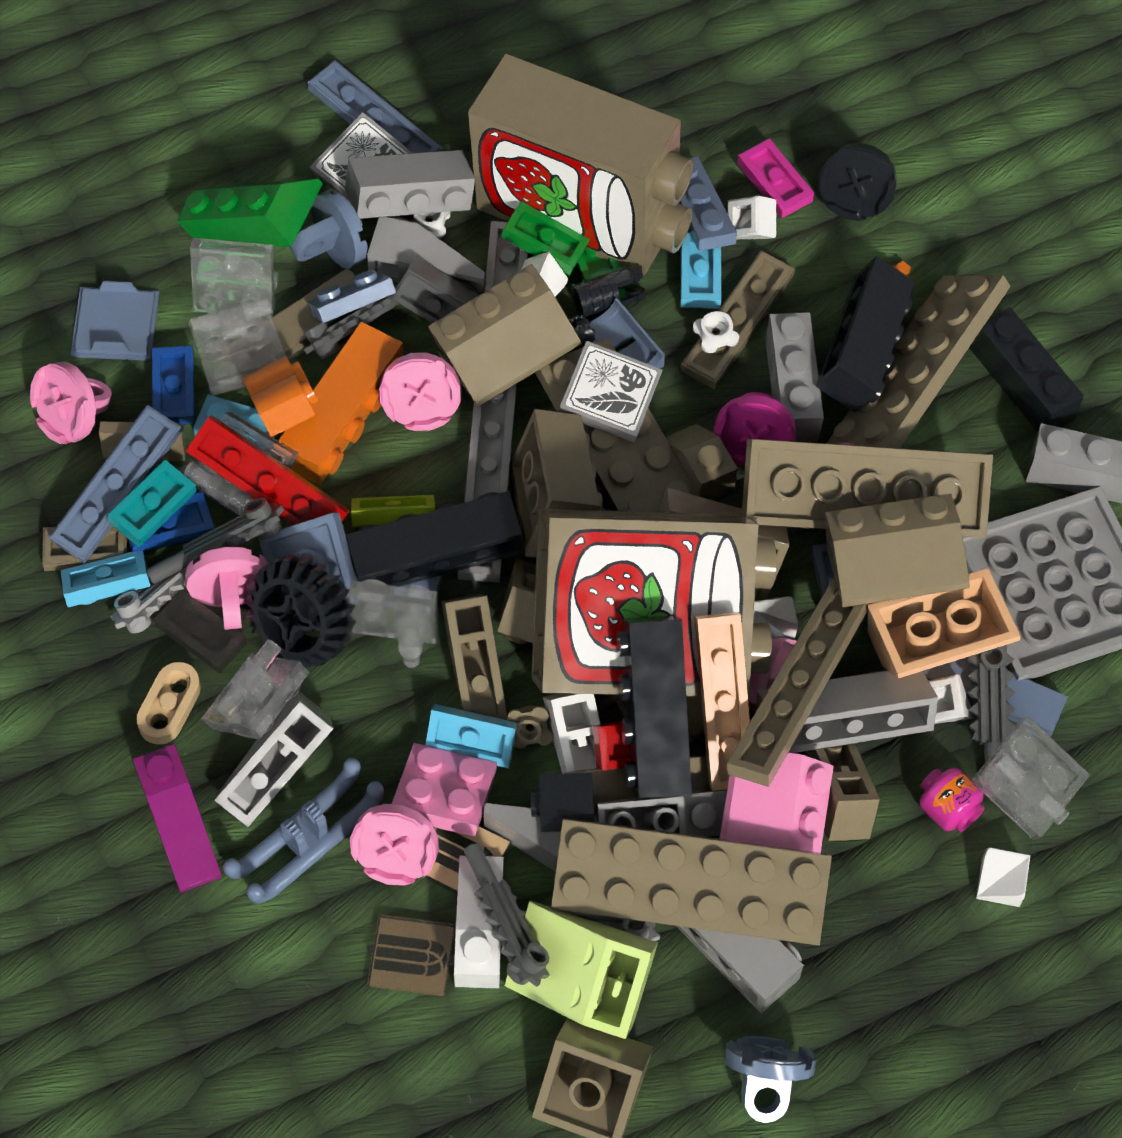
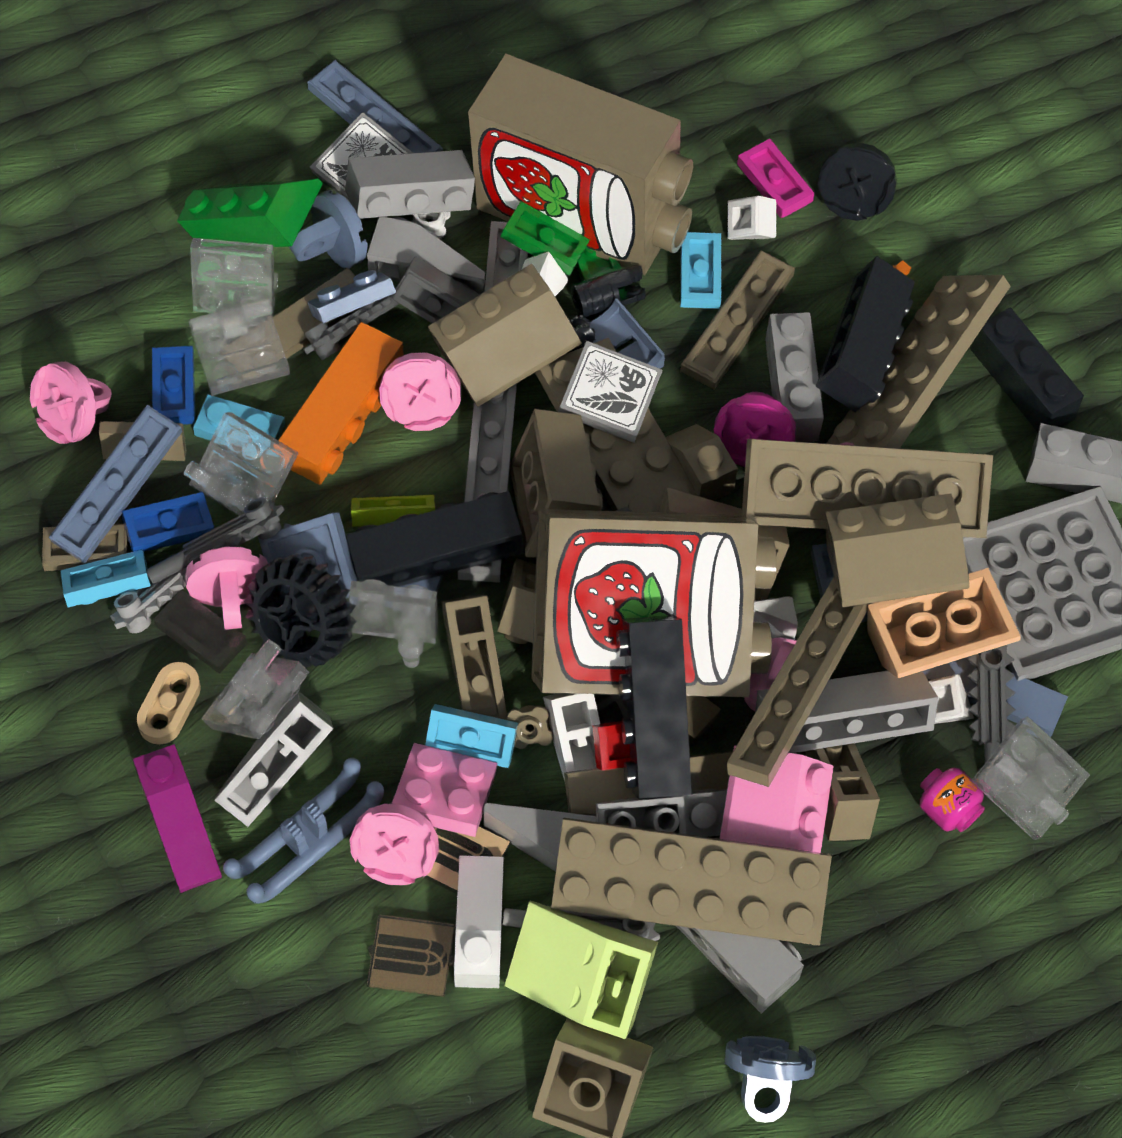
(115, 322): sand blue piece -> none
(152, 503): teal plate -> none
(260, 473): red plate -> none
(281, 394): orange brick -> none
(525, 955): dark grey piece -> none
(561, 798): black brick -> none
(710, 221): sand blue plate -> none
(715, 322): white plate -> none
(722, 690): light nougat plate -> none
(1003, 877): white slope -> none

